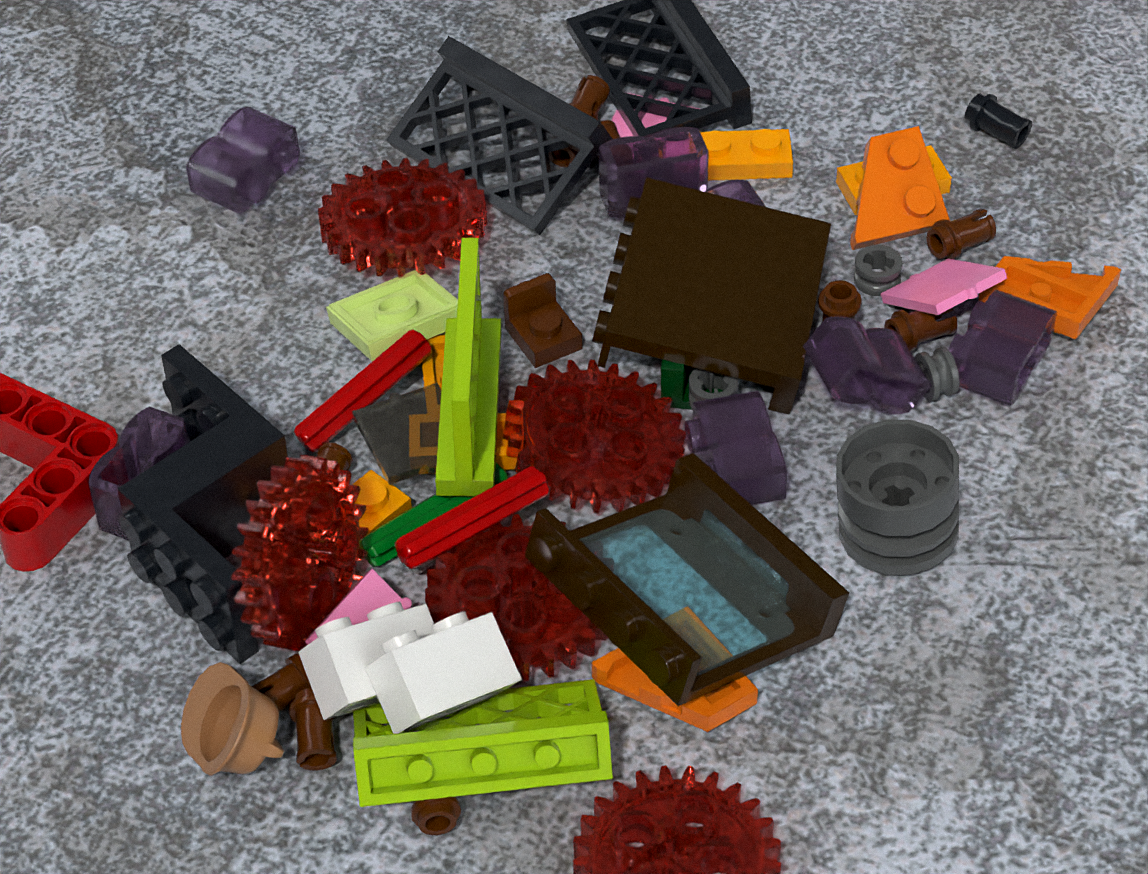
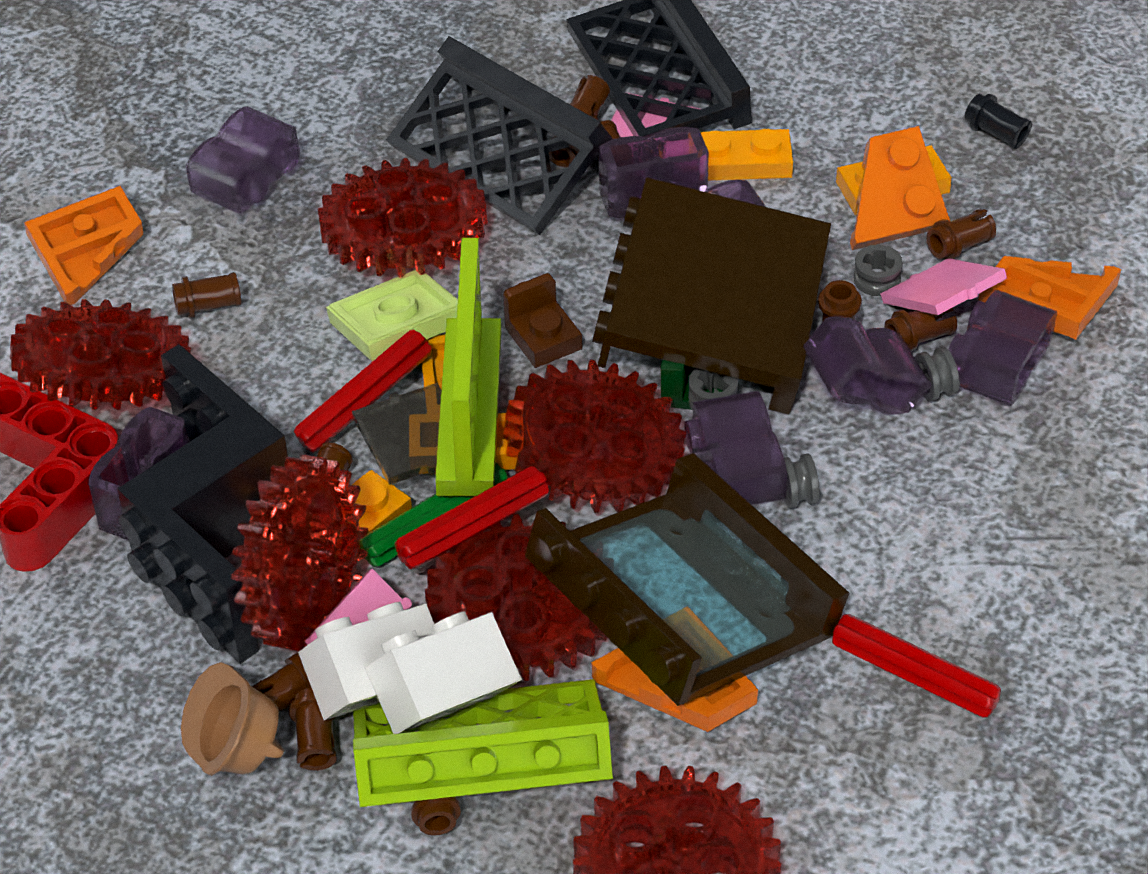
(84, 240): none -> orange wing
(94, 353): none -> clear red gear
(206, 294): none -> reddish brown pin
(801, 481): none -> dark grey bush
(898, 497): dark grey wheel -> none
(916, 665): none -> red axle

